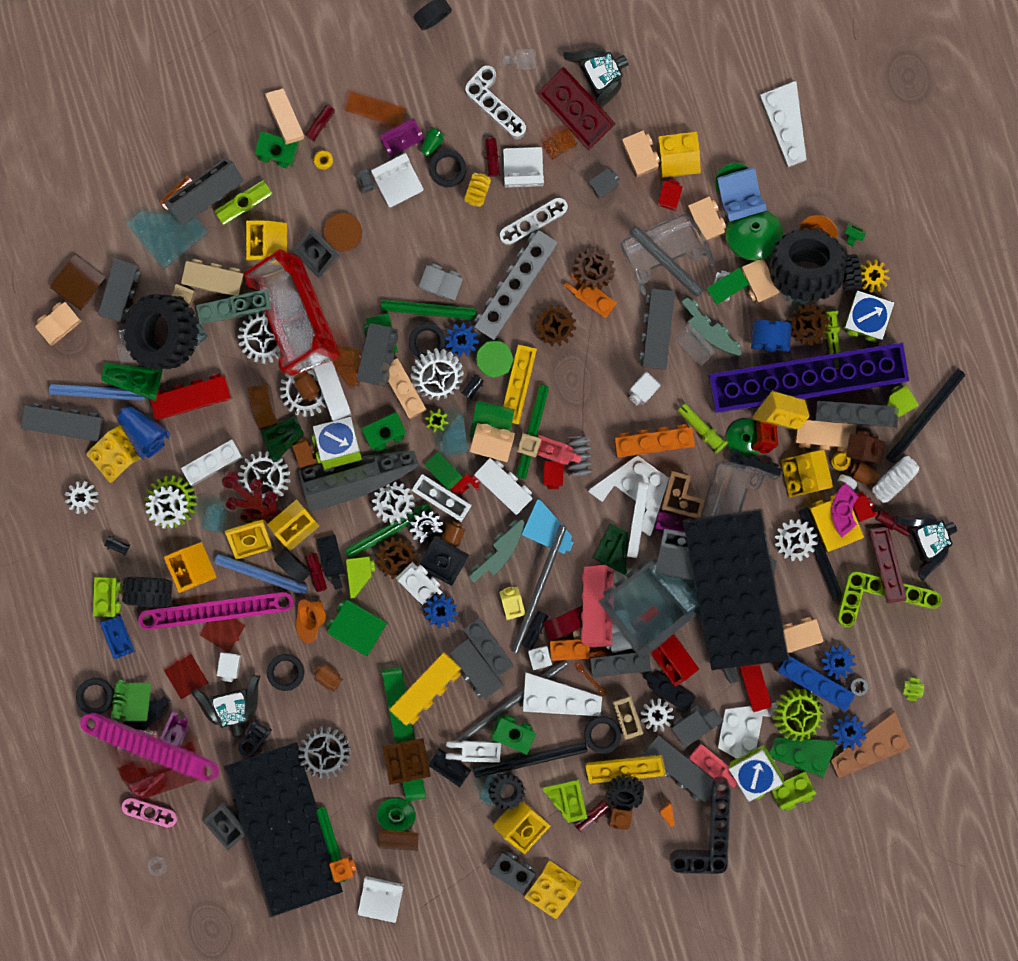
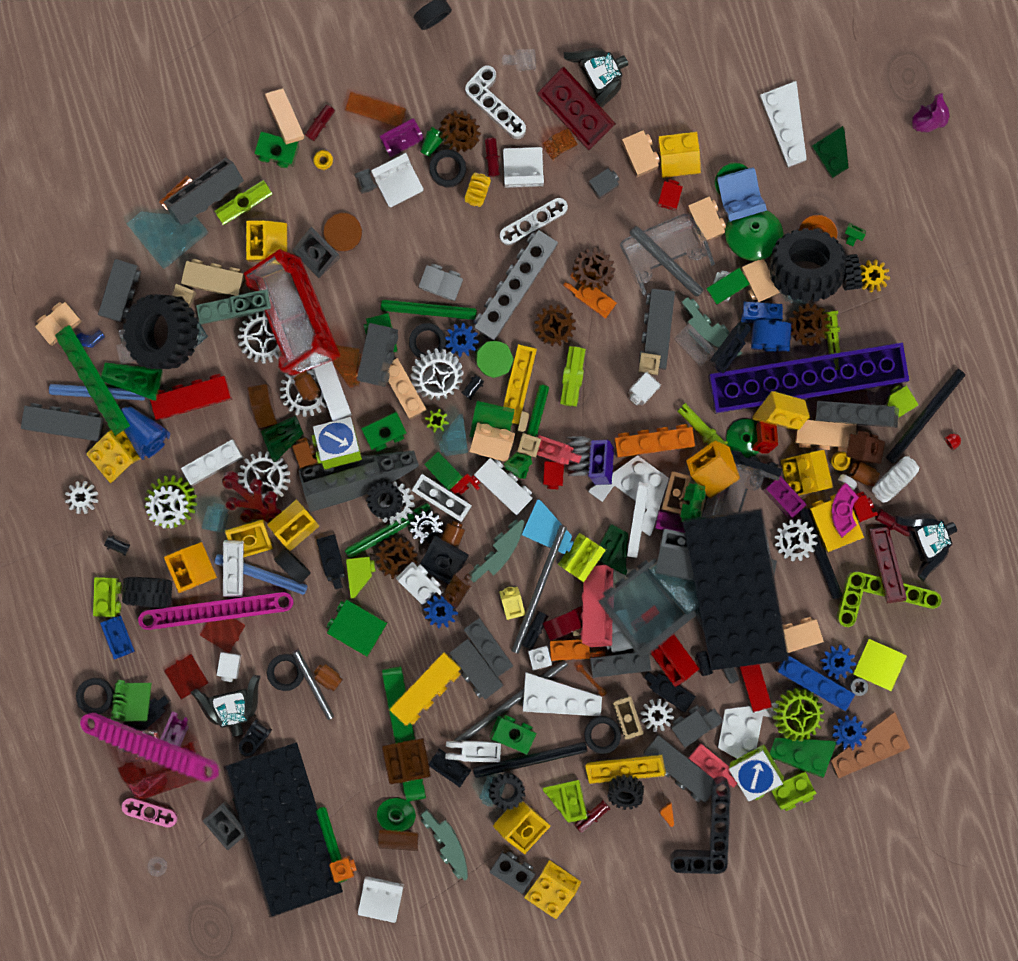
(77, 282): reddish brown slope -> none
(90, 341): none -> clear blue arm
(92, 380): none -> green plate
(233, 568): none -> white tile
(309, 619): orange piece -> none
(313, 684): none -> flat silver bar
(316, 572): dark red axle -> none
(321, 769): light grey gear -> none
(380, 489): none -> black tyre
(452, 850): none -> sand green slope
(458, 586): none -> reddish brown bracket
(459, 131): none -> reddish brown gear
(518, 464): none -> green tile
(523, 422): none -> tan tile
(572, 376): none -> lime piece
(581, 557): none -> neon yellow slope
(601, 462): none -> dark purple brick
(620, 818): dark orange brick -> none
(649, 363): none -> tan tile
(696, 495): none -> green hinge
(704, 663): none -> black pin
(713, 468): none -> light orange slope
(730, 347): none -> black hinge
(761, 311): none -> blue bracket
(784, 497): none -> magenta hinge
(833, 152): none -> dark green wing
(868, 316): piece -> none
(880, 665): none -> neon yellow slope
(913, 689): lime gear -> none
(931, 116): none -> magenta hair
(953, 441): none -> red hinge

